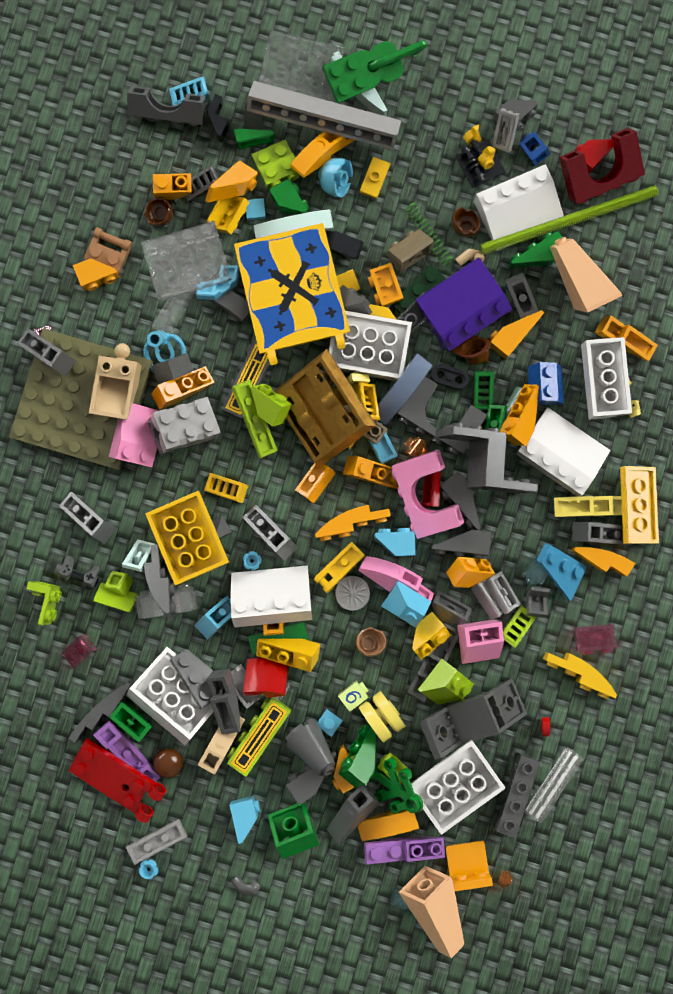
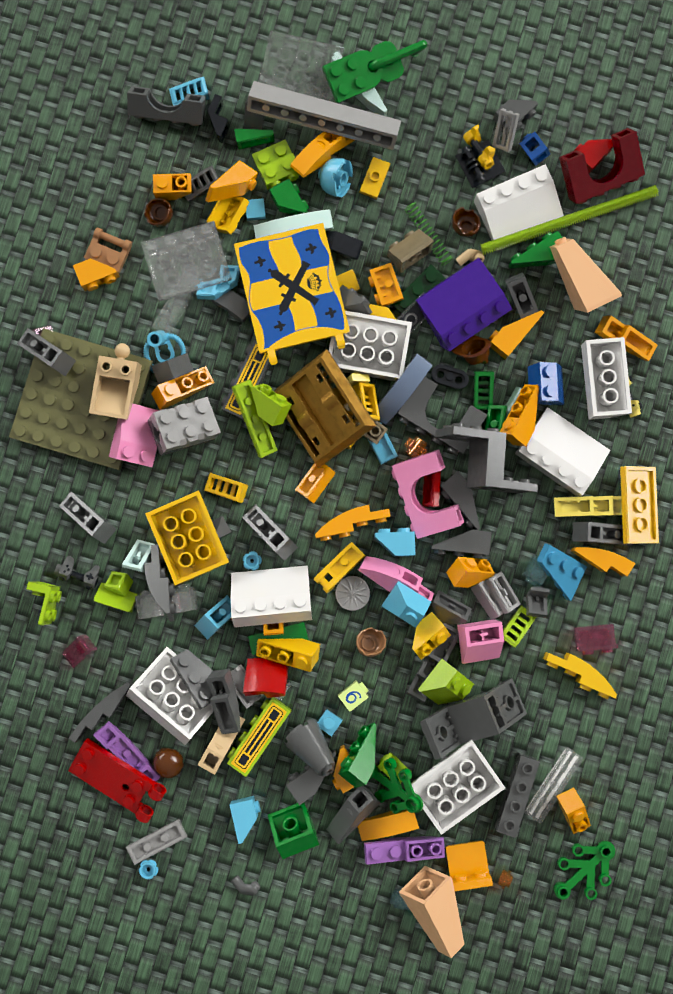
(131, 721): green slope -> none
(369, 471): light orange slope -> none
(383, 715): light yellow wheel -> none
(545, 726): red tile -> none
(574, 810): none -> light orange slope
(587, 867): none -> green plant

